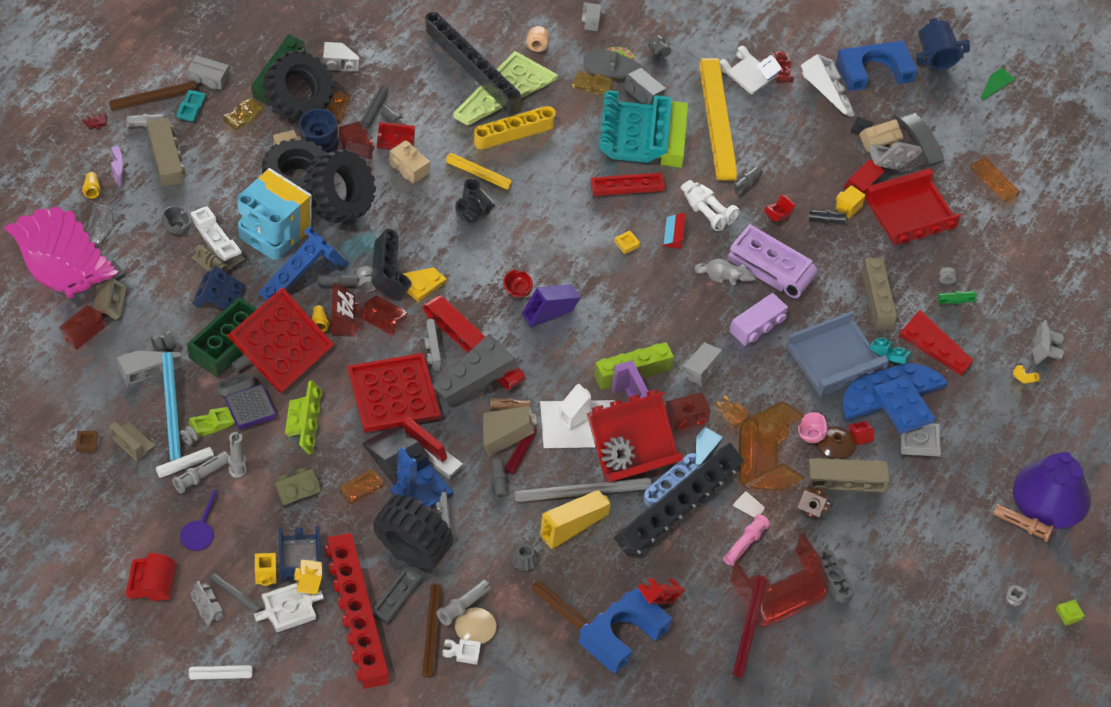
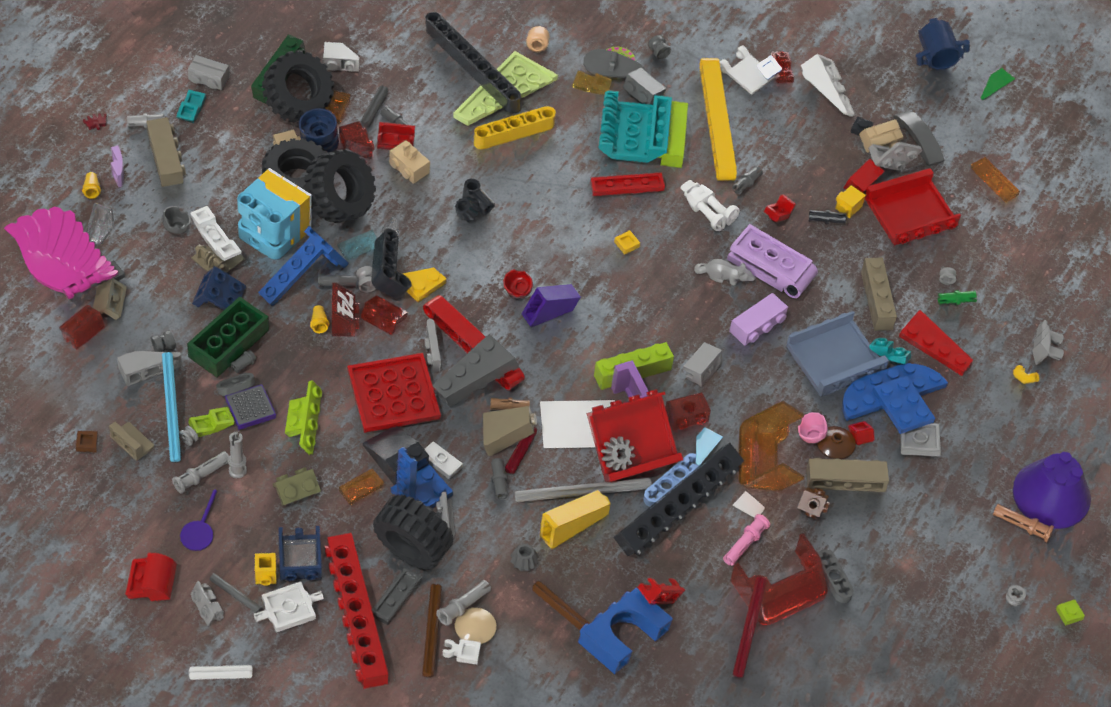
(153, 95): reddish brown axle -> none
(184, 462): white axle -> none
(243, 114): clear yellow slope -> none
(280, 340): red plate -> none
(308, 576): yellow brick -> none
(425, 439): red tile -> none
(479, 171): yellow axle -> none
(574, 407): white slope -> none
(591, 16): light grey brick -> none
(674, 231): red slope -> none
(733, 413): clear orange plate -> none
(892, 54): blue arch -> none

